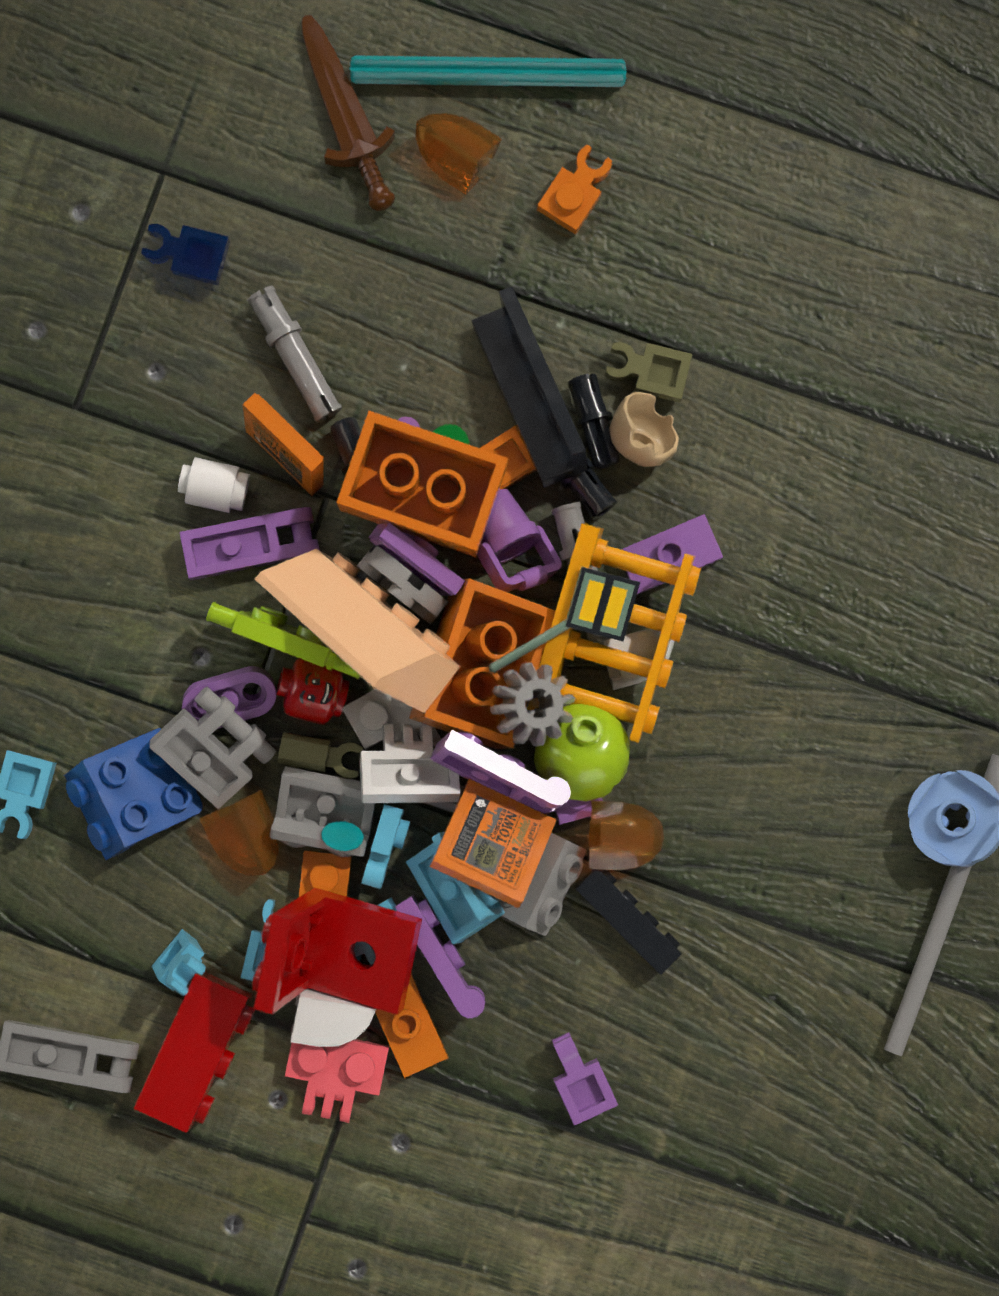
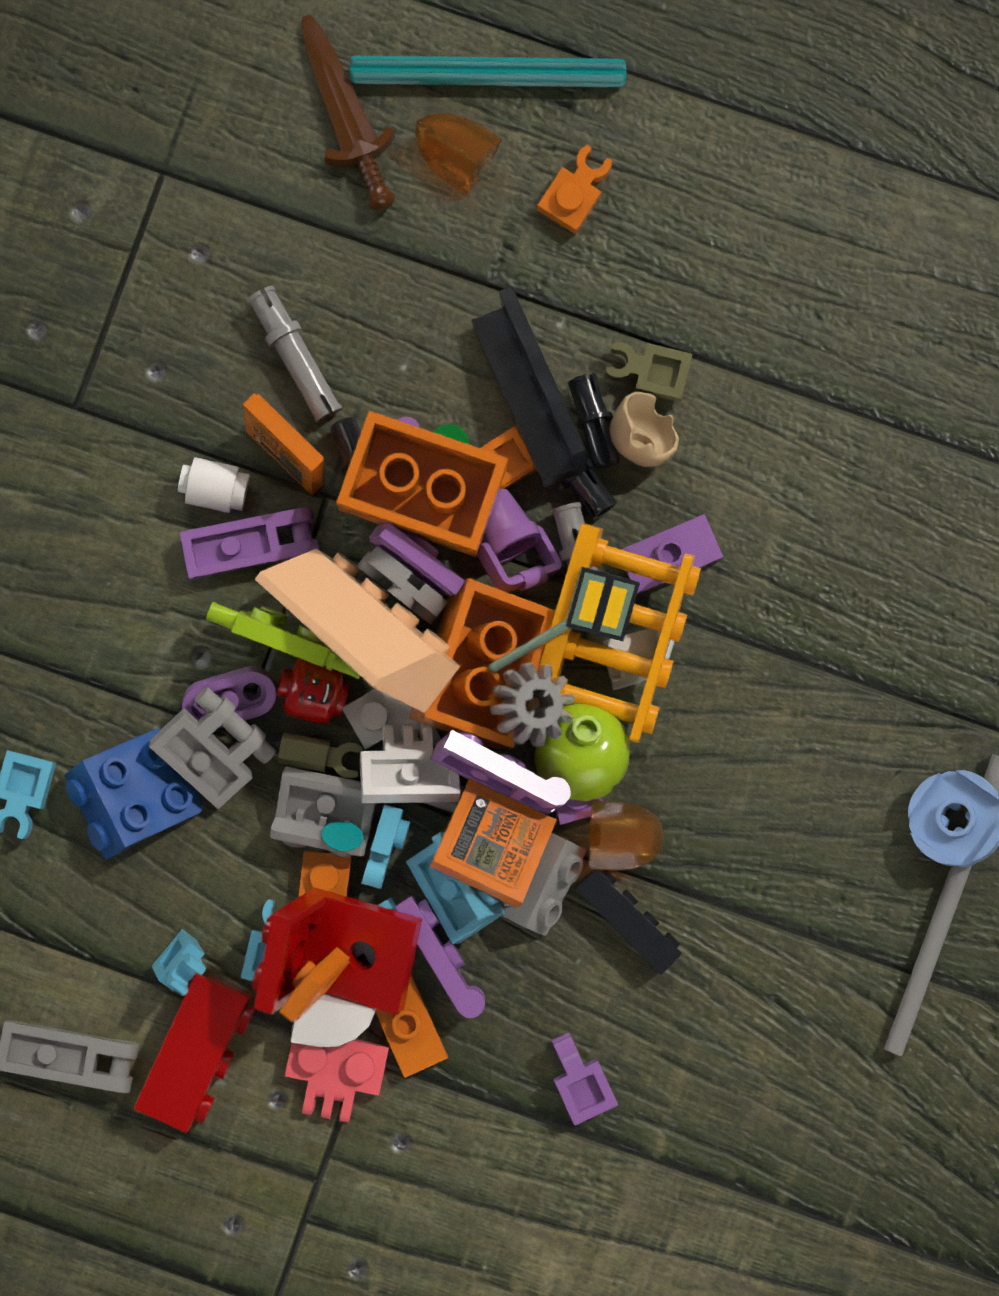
(194, 254): clear blue plate -> none
(243, 835): clear orange brick -> none
(313, 983): none -> orange plate

